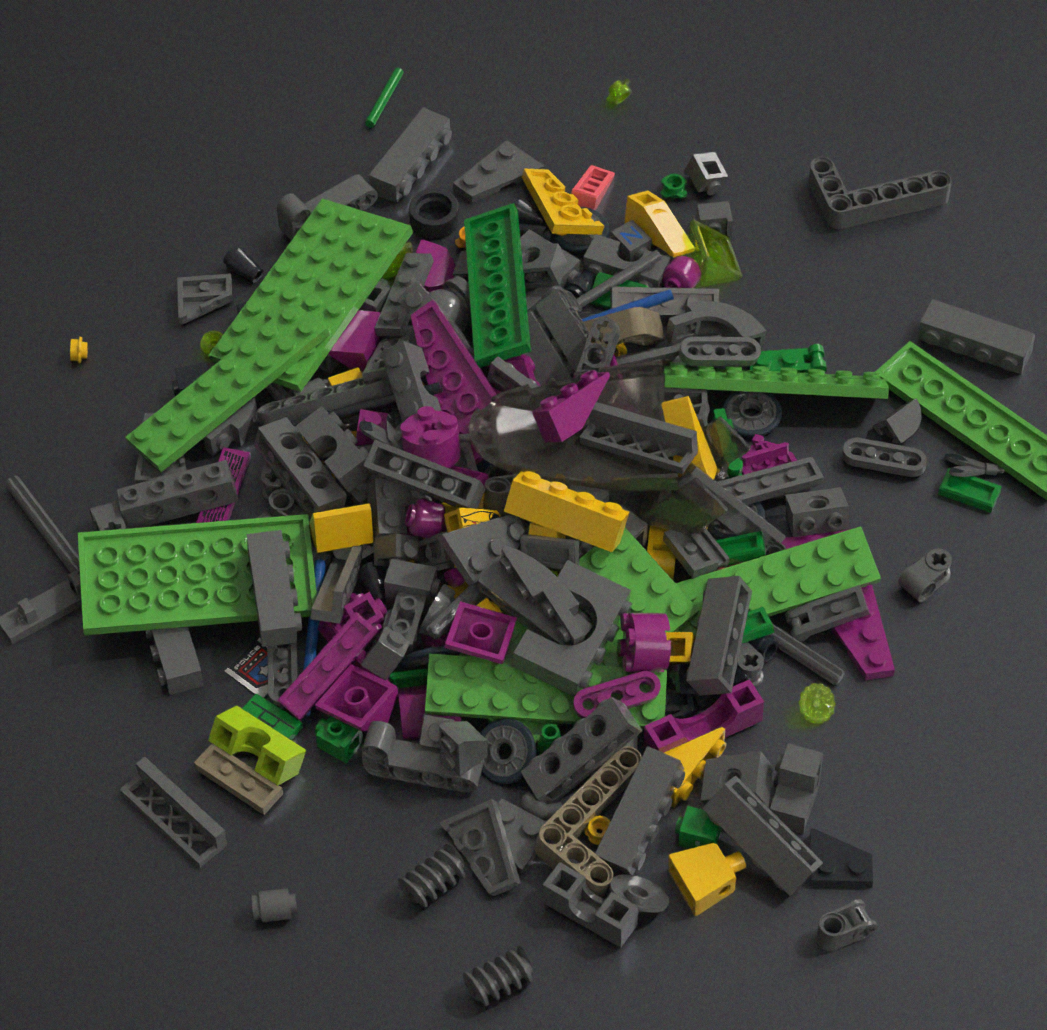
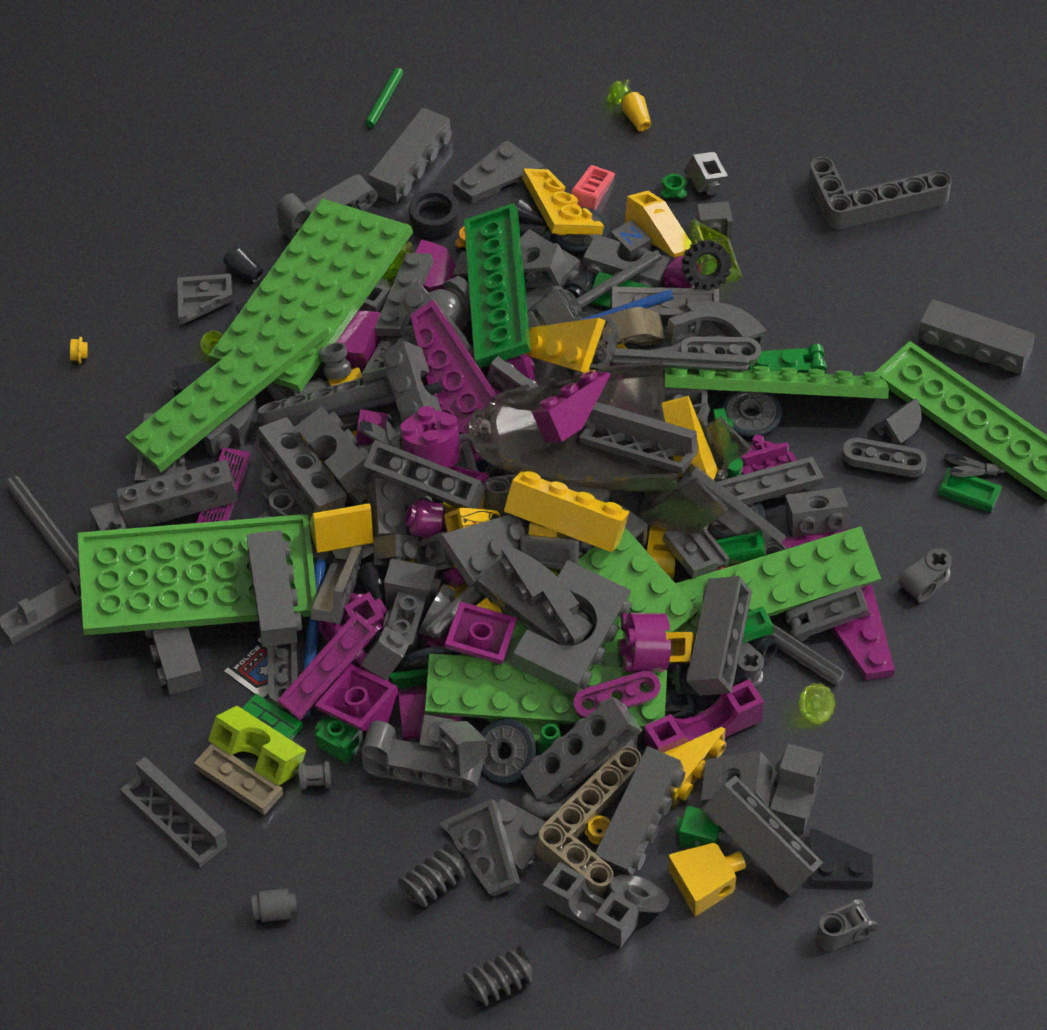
(315, 775): none -> dark grey bush
(335, 361): none -> dark grey wheel
(567, 343): none -> yellow wing
(636, 110): none -> yellow cone
(683, 359): none -> dark grey axle
(706, 248): none -> black tyre

